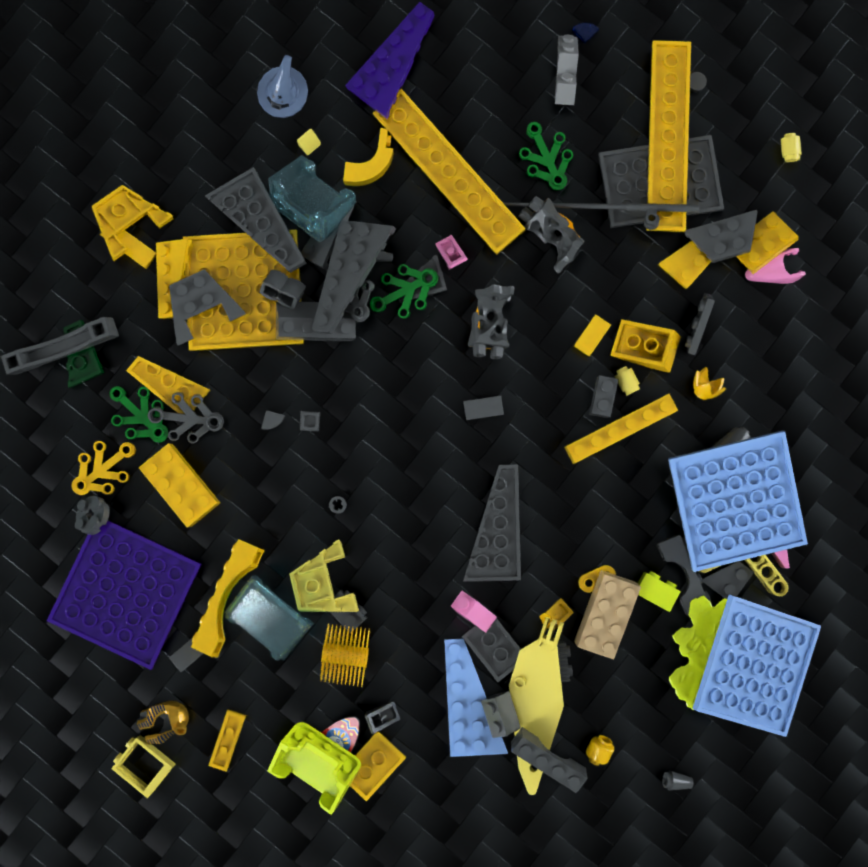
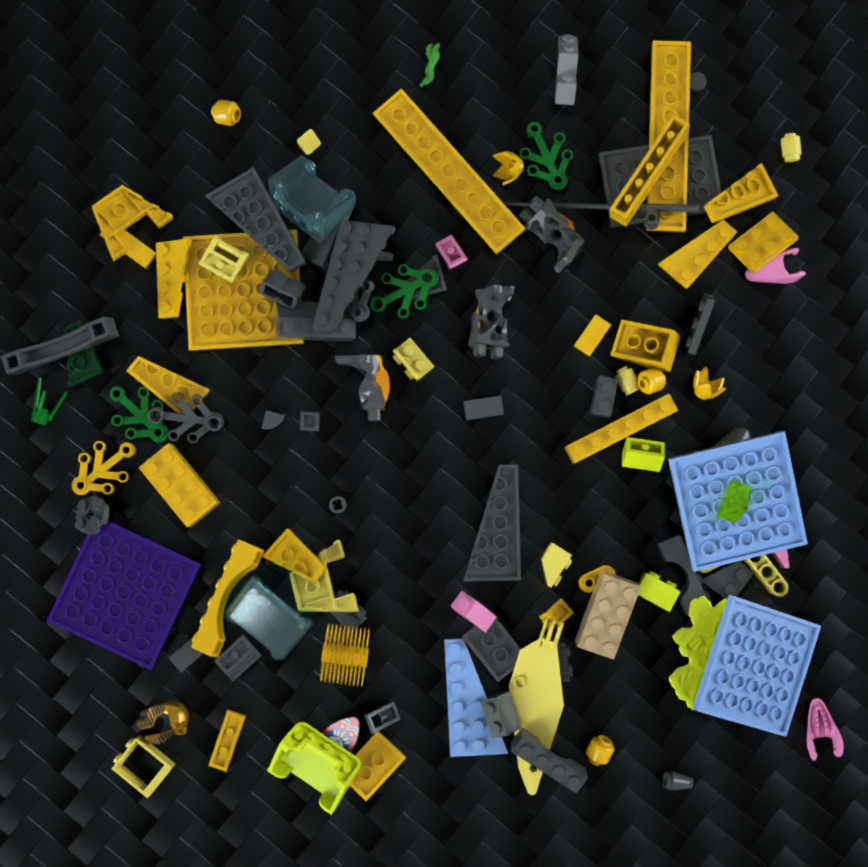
(41, 414): none -> green plant
(194, 296): dark grey wing -> none
(221, 265): none -> light yellow plate
(226, 112): none -> yellow head
(238, 657): none -> dark grey plate
(282, 90): sand blue piece -> none
(295, 556): none -> yellow wing
(365, 173): yellow arch -> none
(375, 386): none -> dark grey hips
(388, 67): dark purple wing -> none
(412, 359): none -> light yellow bracket
(433, 56): none -> bright green hair
(511, 166): none -> yellow piece
(553, 562): none -> light yellow slope
(585, 31): clear blue tile -> none
(643, 454): none -> neon yellow brick
(649, 170): none -> yellow brick
(651, 380): none -> yellow head
(725, 237): dark grey wing -> none
(734, 502): none -> clear neon green slope
(744, 194): none -> yellow wing
(822, 725): none -> bright pink animal

